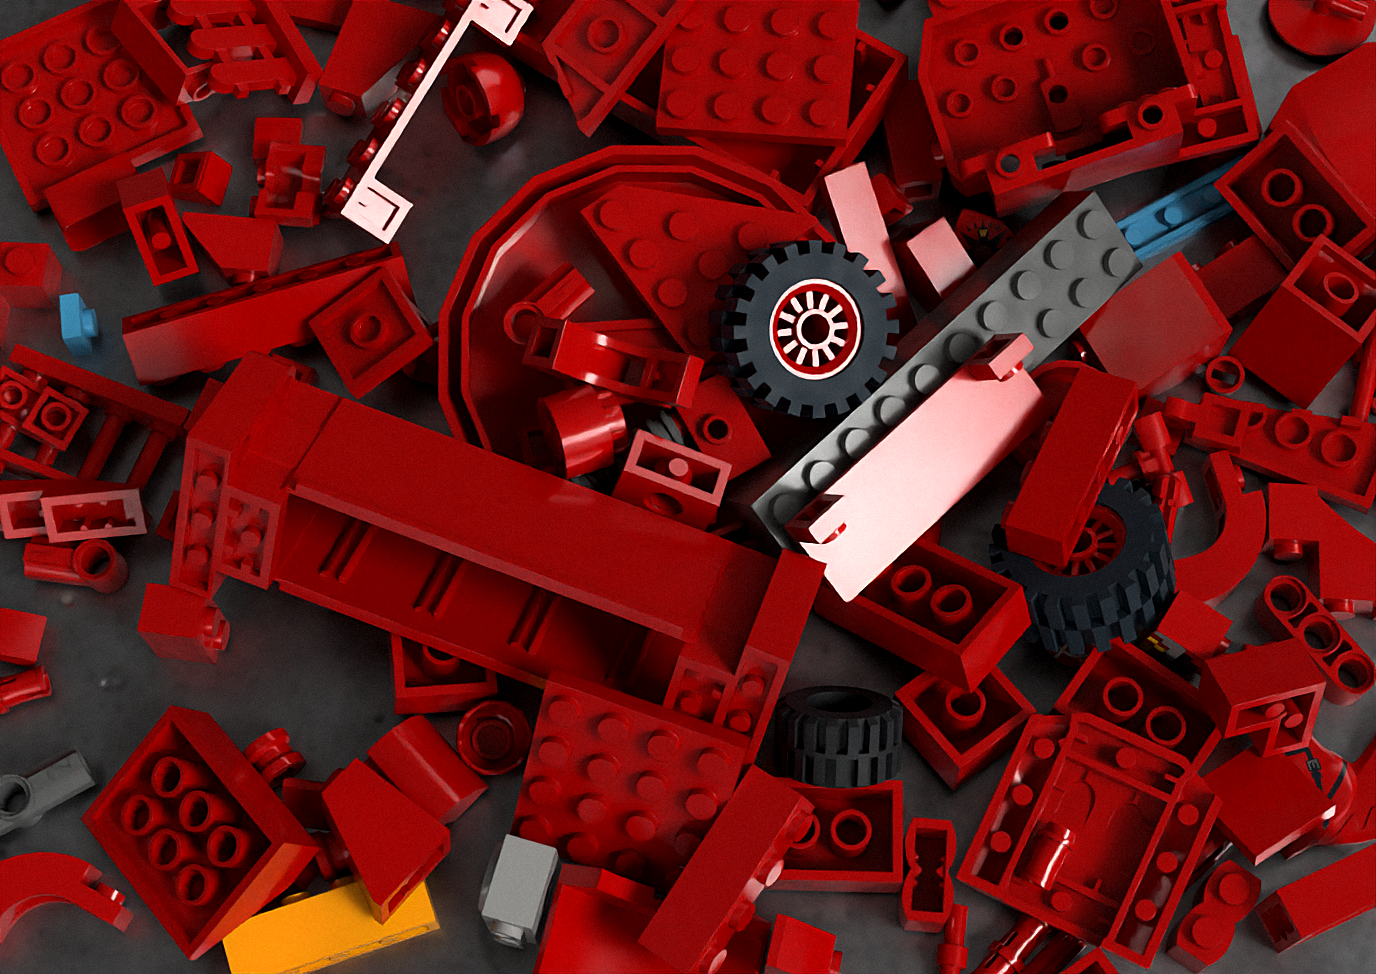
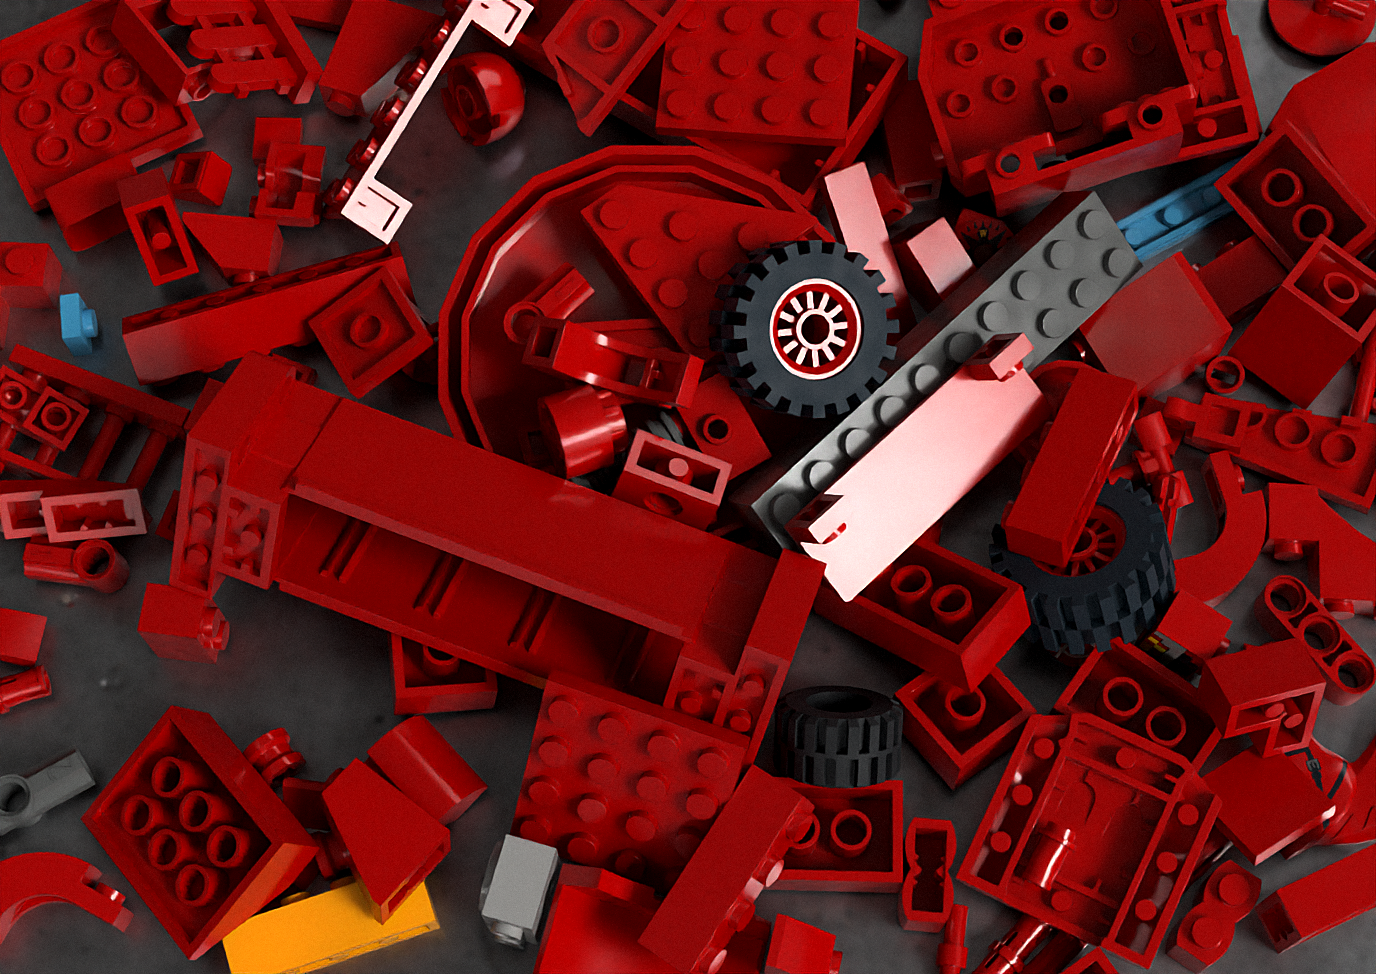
(493, 737): red hair -> none

